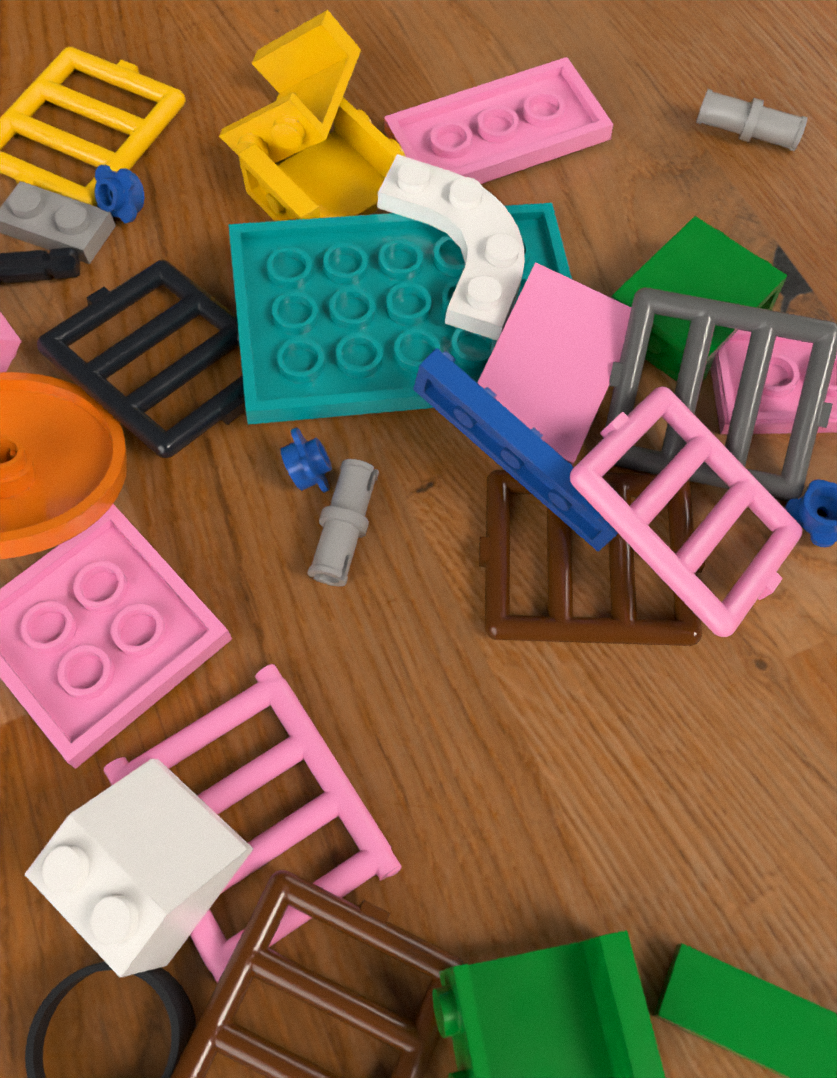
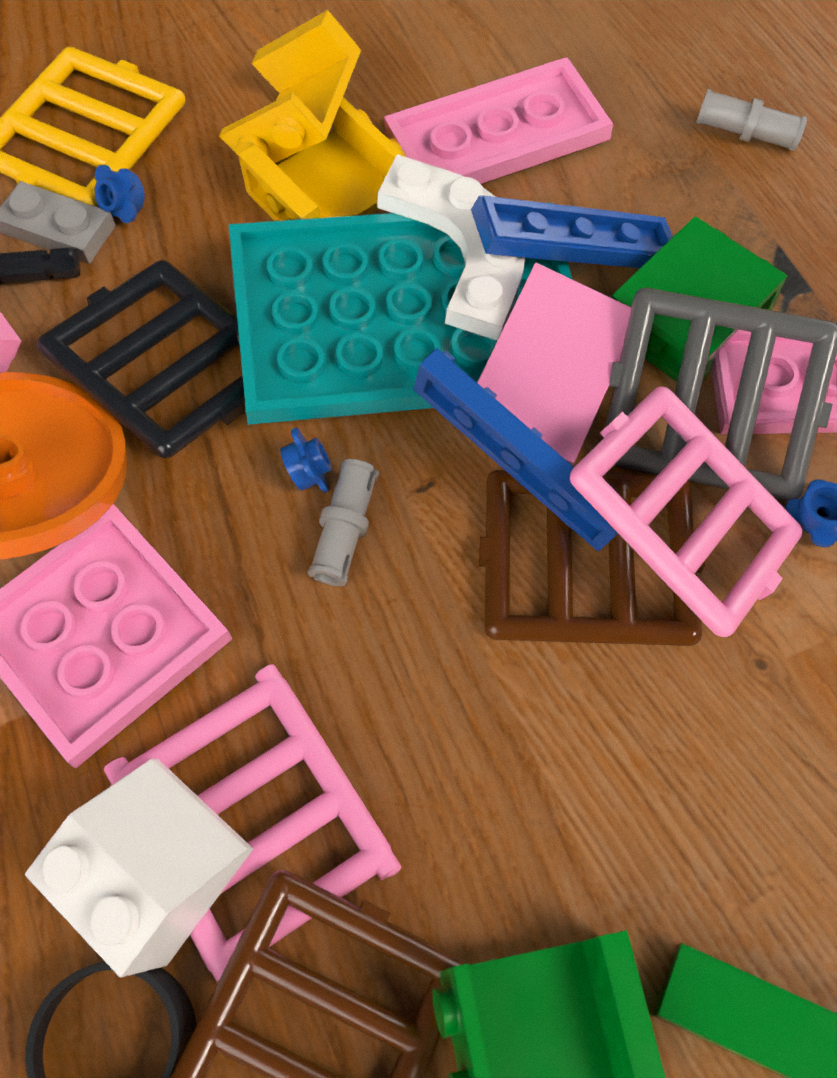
(567, 232): none -> blue tile

